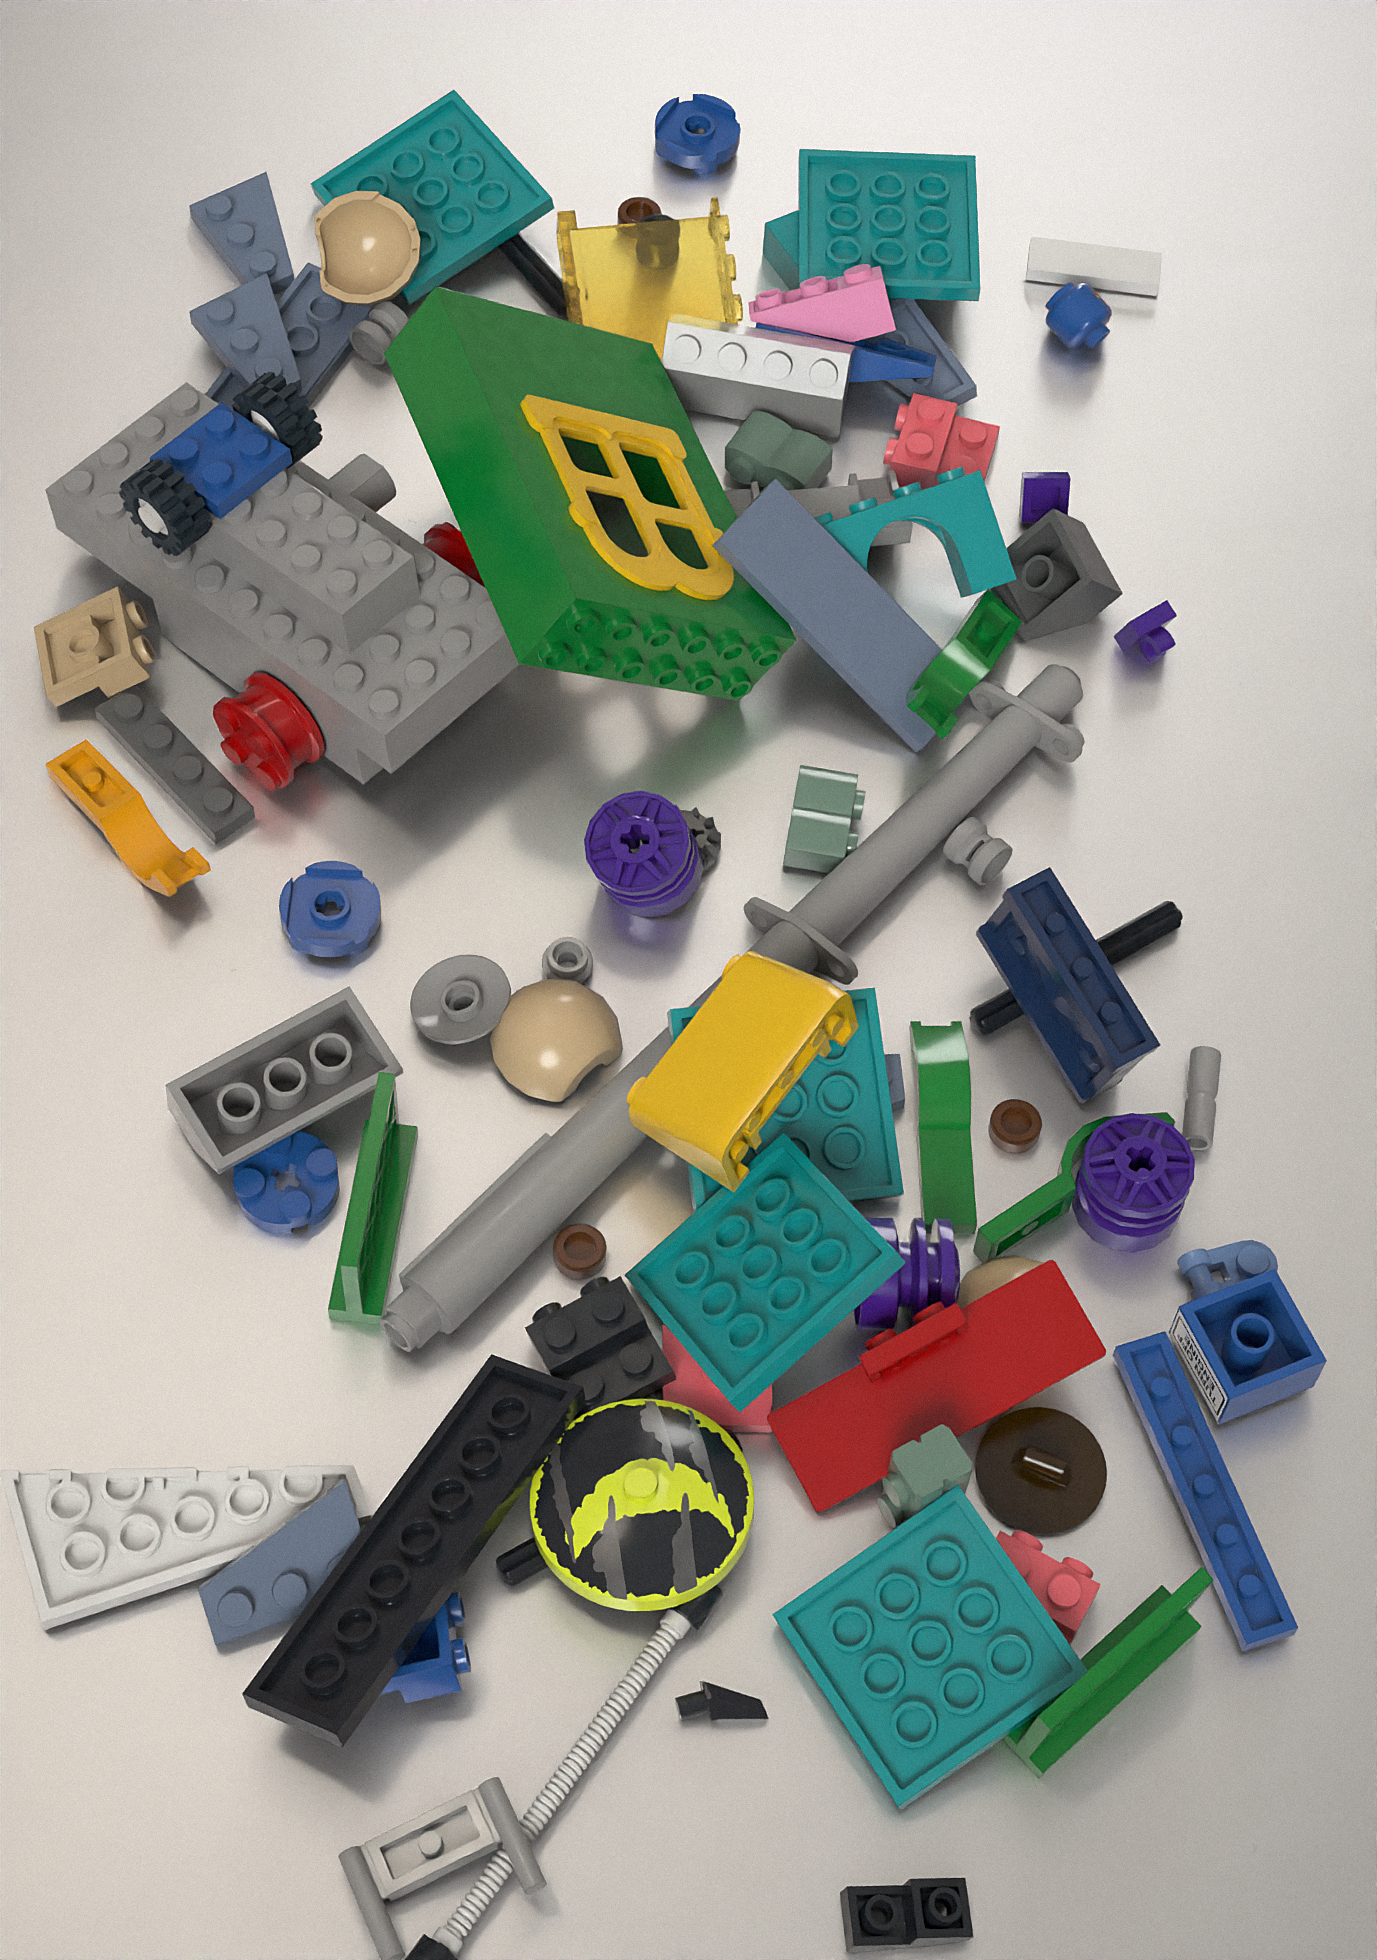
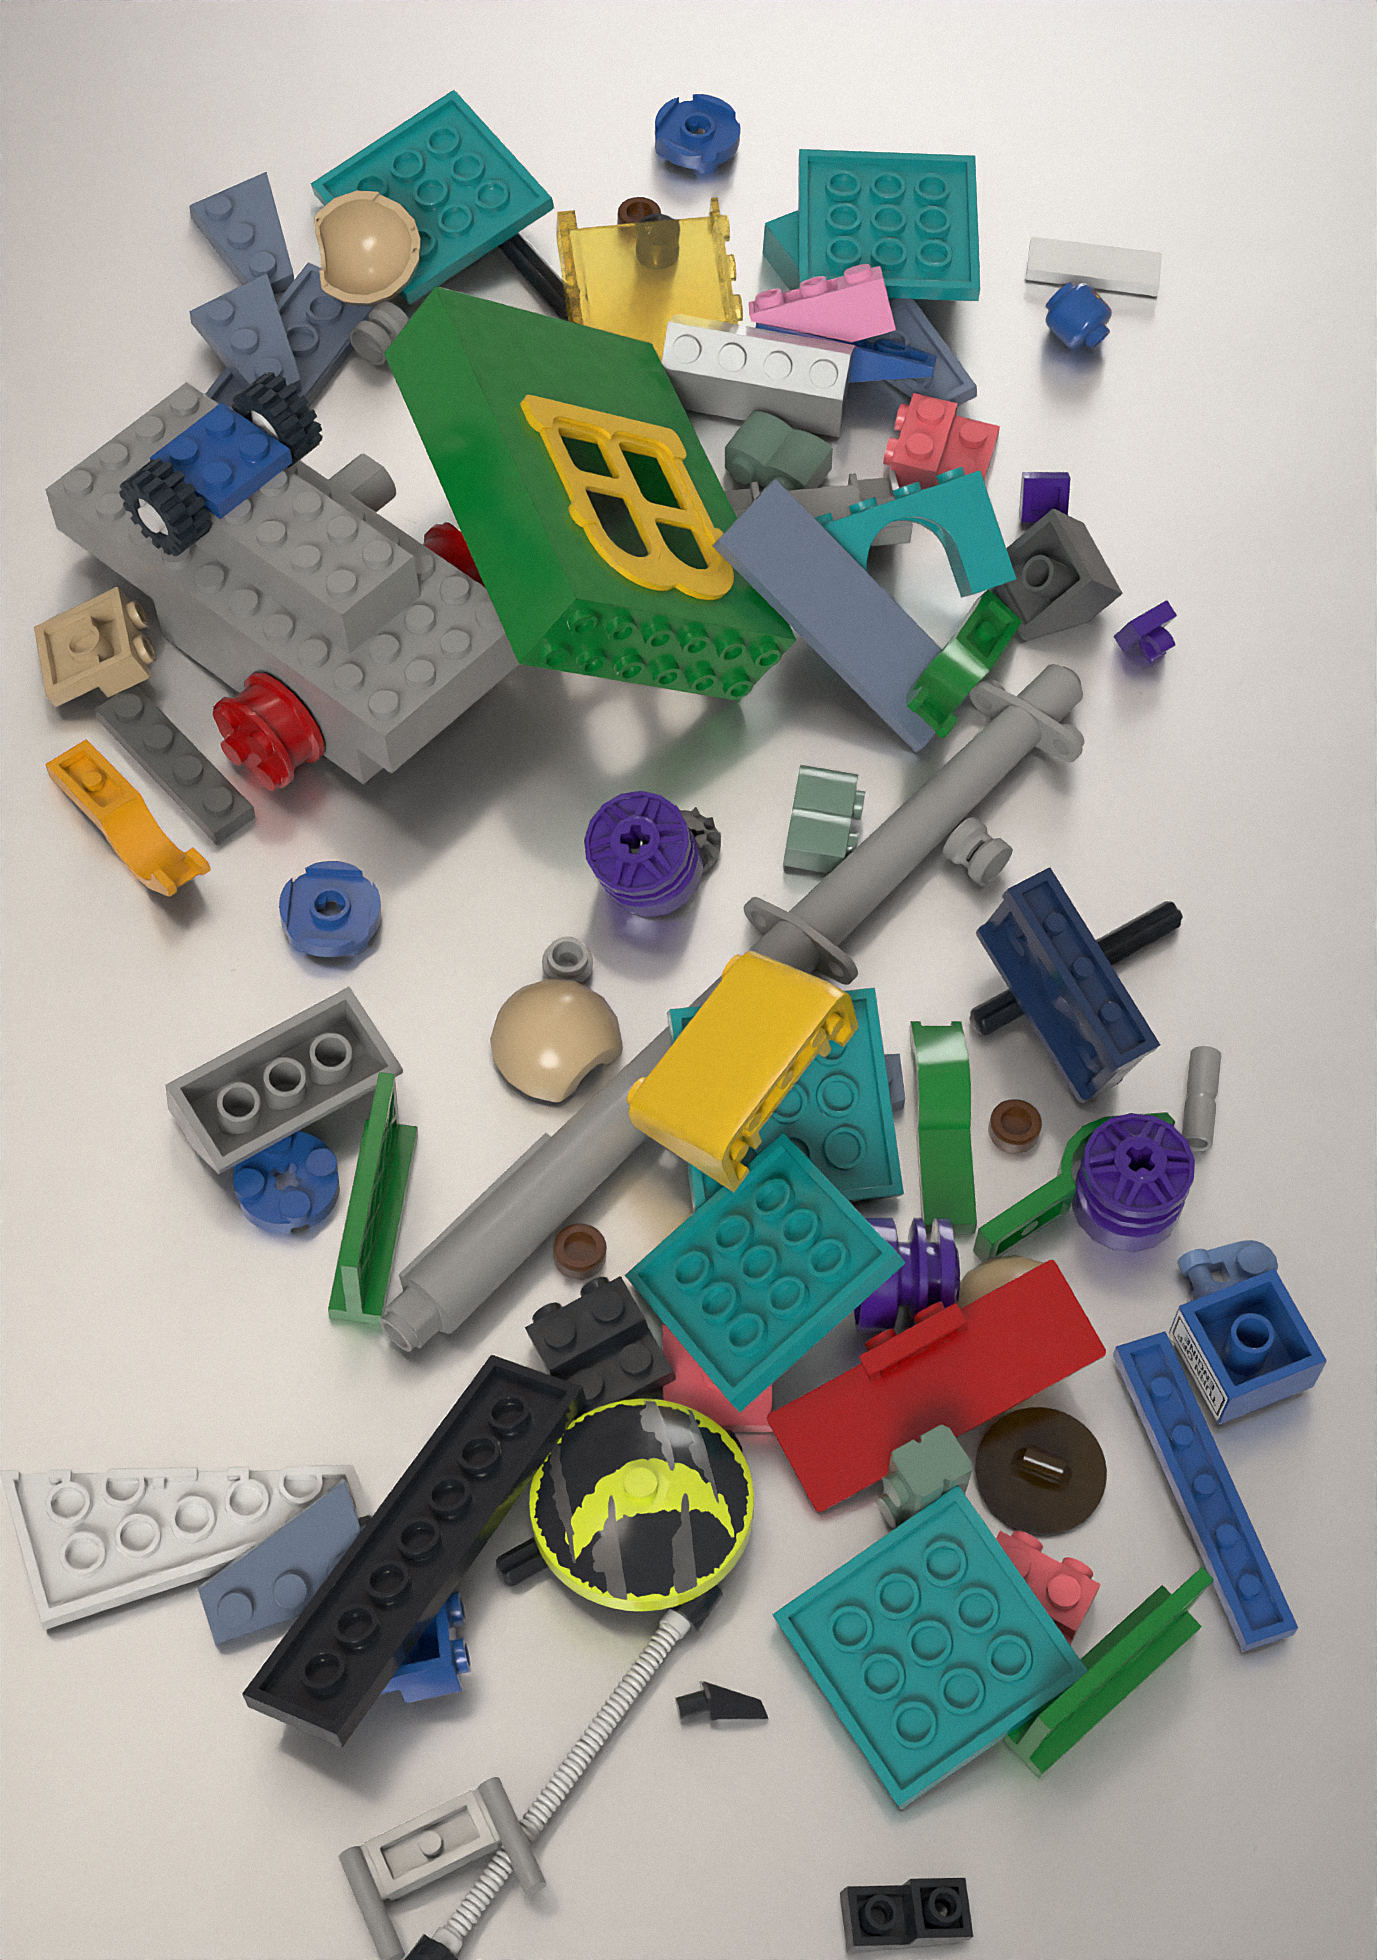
(456, 984): light grey dish -> none

